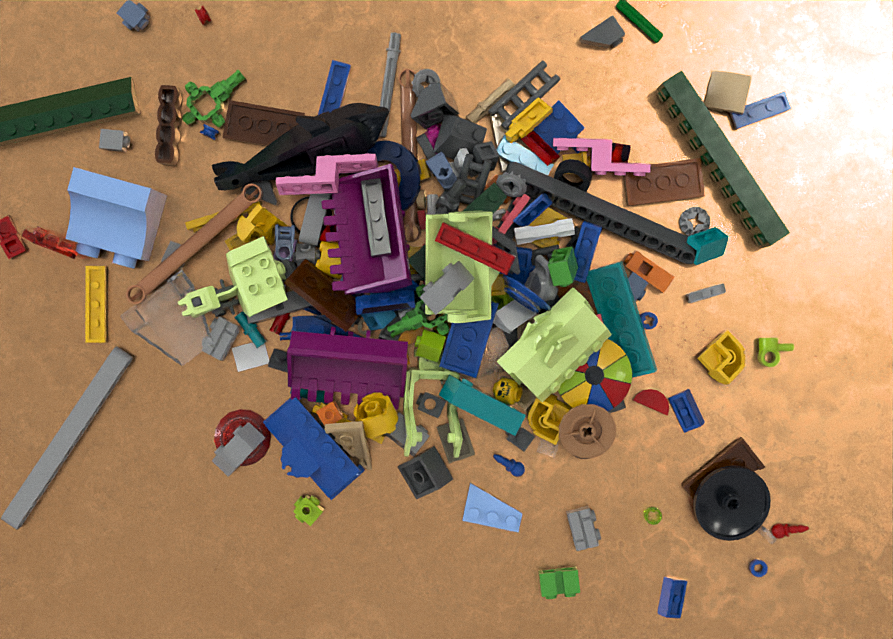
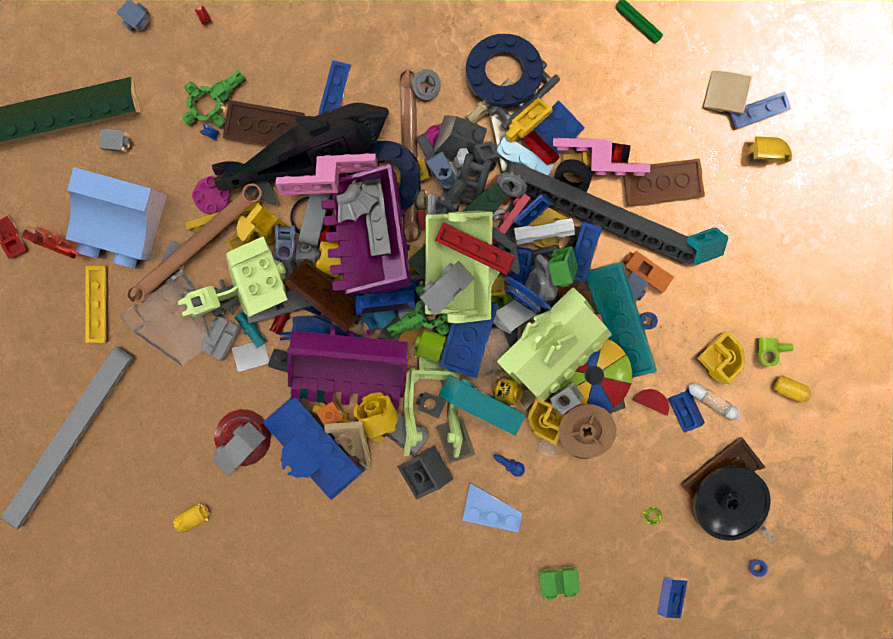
(169, 120): reddish brown brick -> none
(191, 518): none -> yellow head
(208, 197): none -> dark pink dish
(308, 516): lime brick -> none
(354, 202): none -> light grey arm
(389, 76): light grey axle -> none
(433, 104): dark grey slope -> none
(504, 95): none -> dark blue plate
(522, 439): dark grey bracket -> none
(571, 392): none -> light grey brick
(583, 528): light grey brick -> none
(604, 34): dark grey slope -> none
(690, 213): light grey gear -> none
(706, 293): light grey piece -> none
(714, 401): none -> piece
(722, 160): dark green brick -> none
(771, 149): none -> yellow brick
(780, 530): red bar -> none
(792, 389): none -> yellow head

